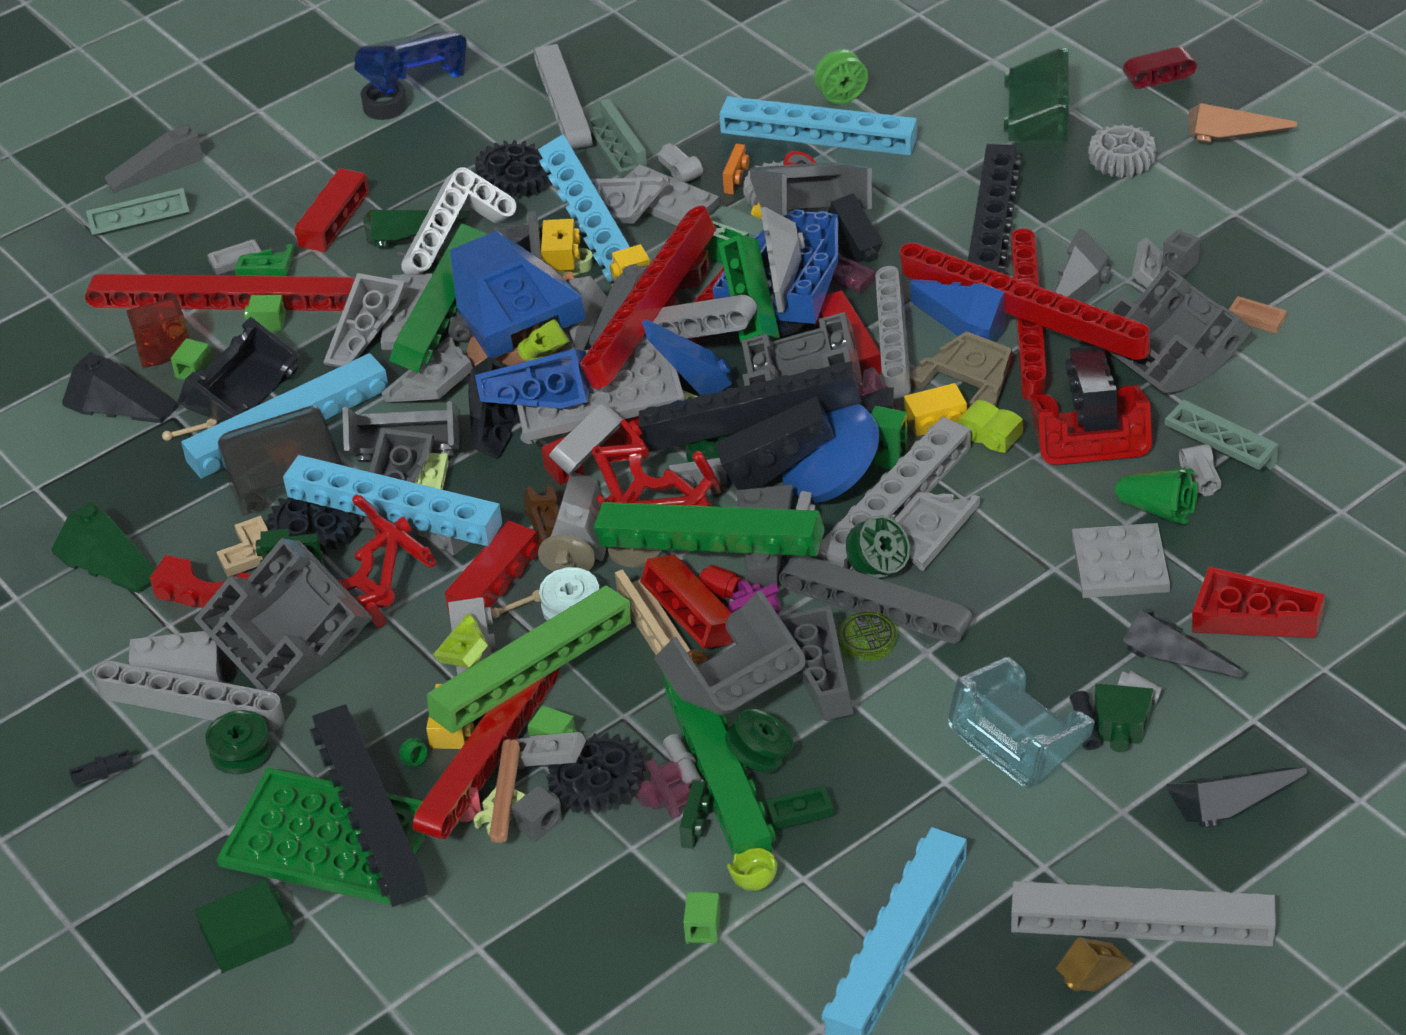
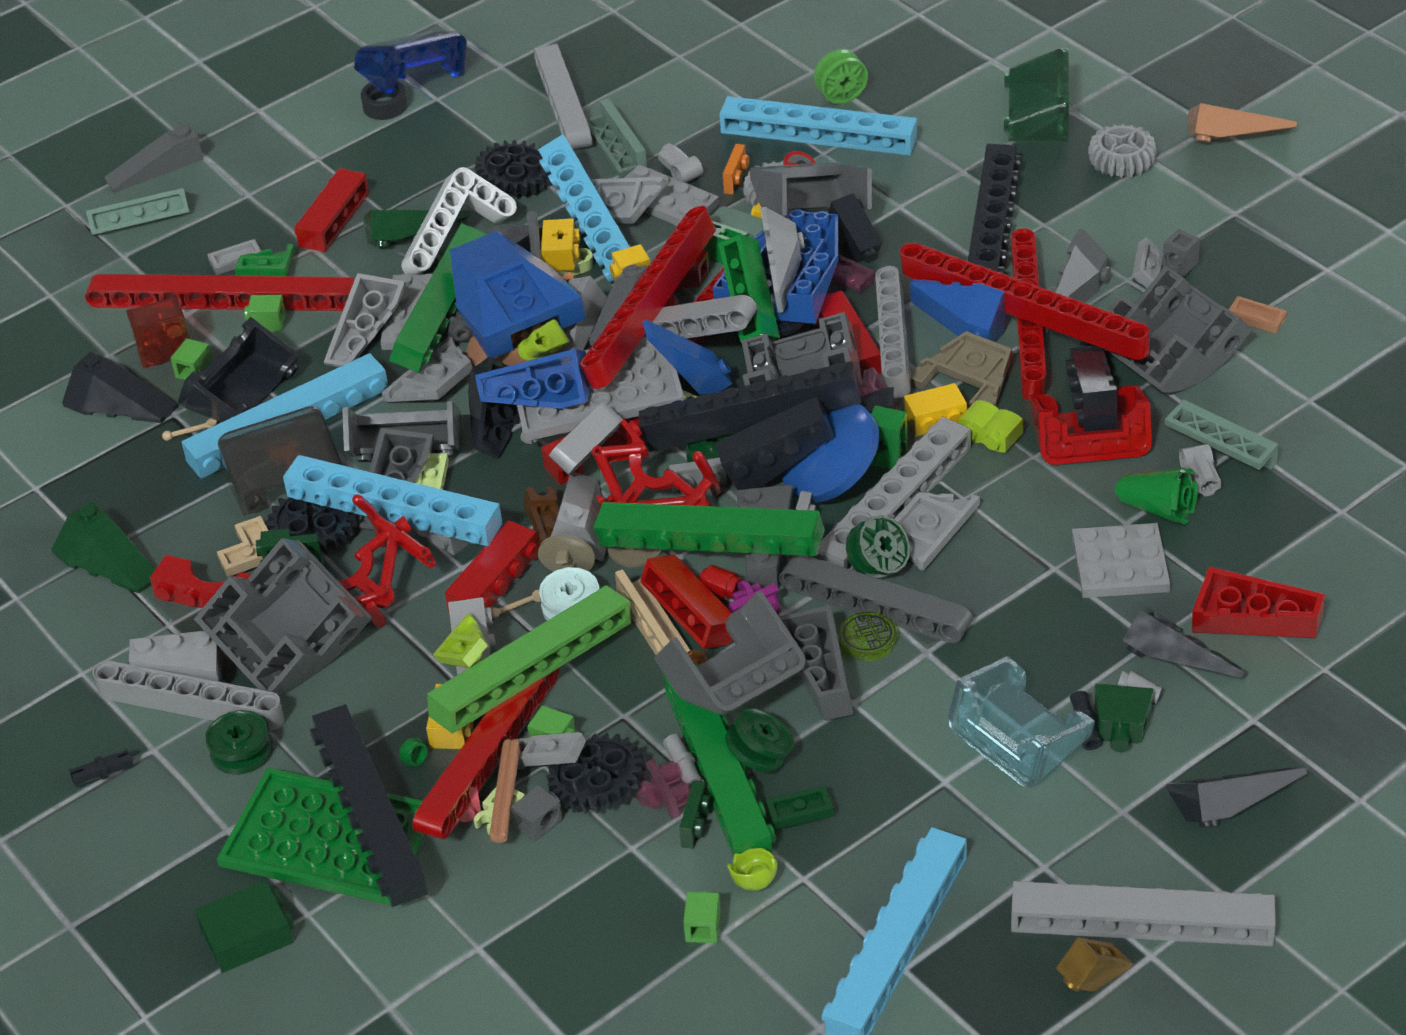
(1159, 67): dark red beam -> none

